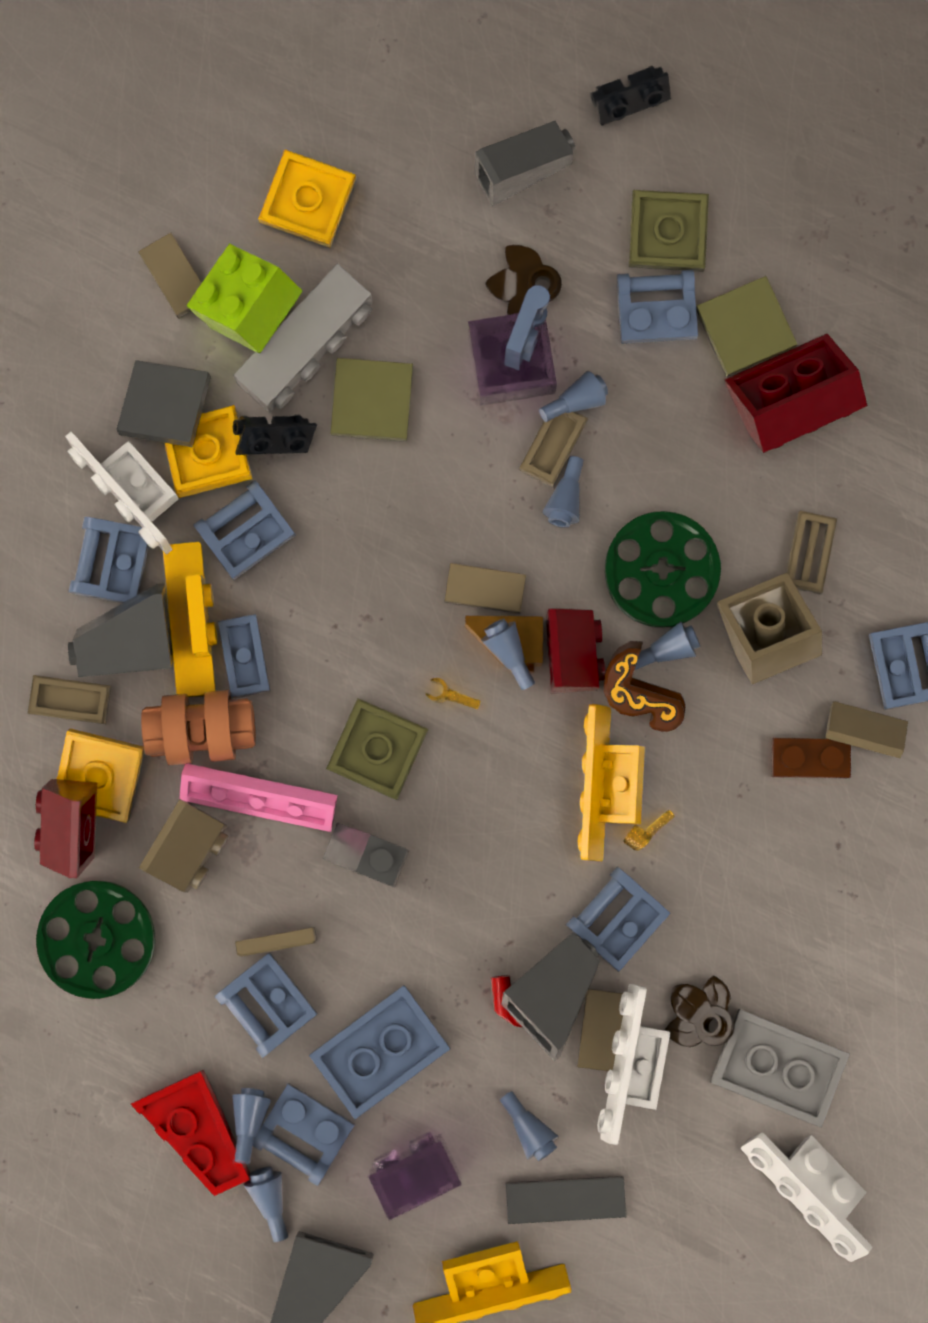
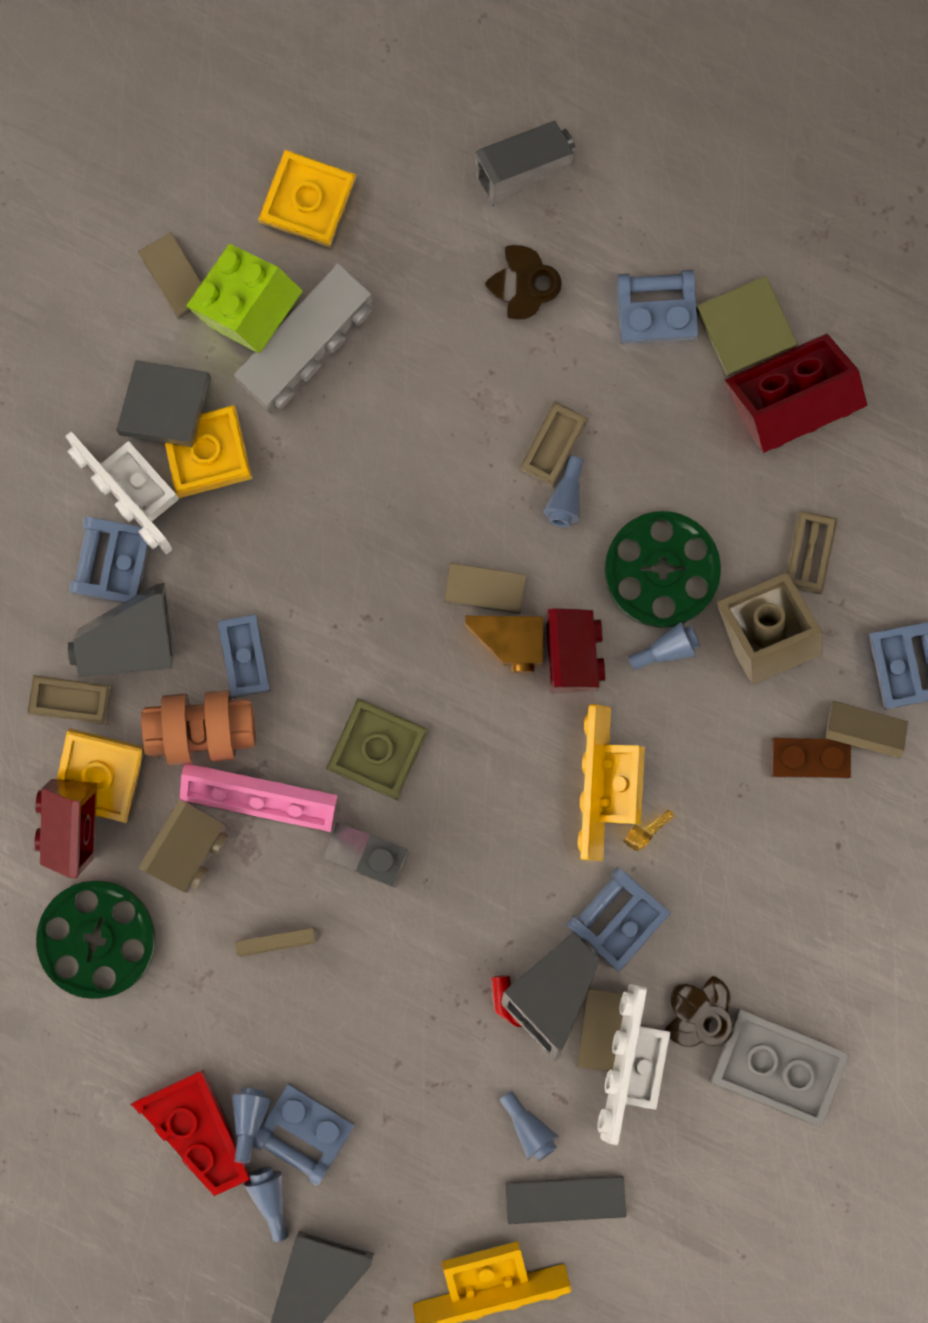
(189, 619): yellow bracket -> none
(252, 539): sand blue plate -> none
(275, 995): sand blue plate -> none
(282, 436): black hinge -> none
(371, 399): olive tile -> none
(379, 1052): sand blue plate -> none
(414, 1175): clear purple brick -> none
(453, 696): clear yellow hand -> none
(502, 383): clear purple brick -> none
(505, 644): sand blue cone -> none
(524, 336): sand blue plate -> none
(583, 394): sand blue cone -> none
(637, 697): reddish brown animal -> none
(646, 90): black hinge -> none
(668, 230): olive tile -> none
(815, 1187): white bracket -> none

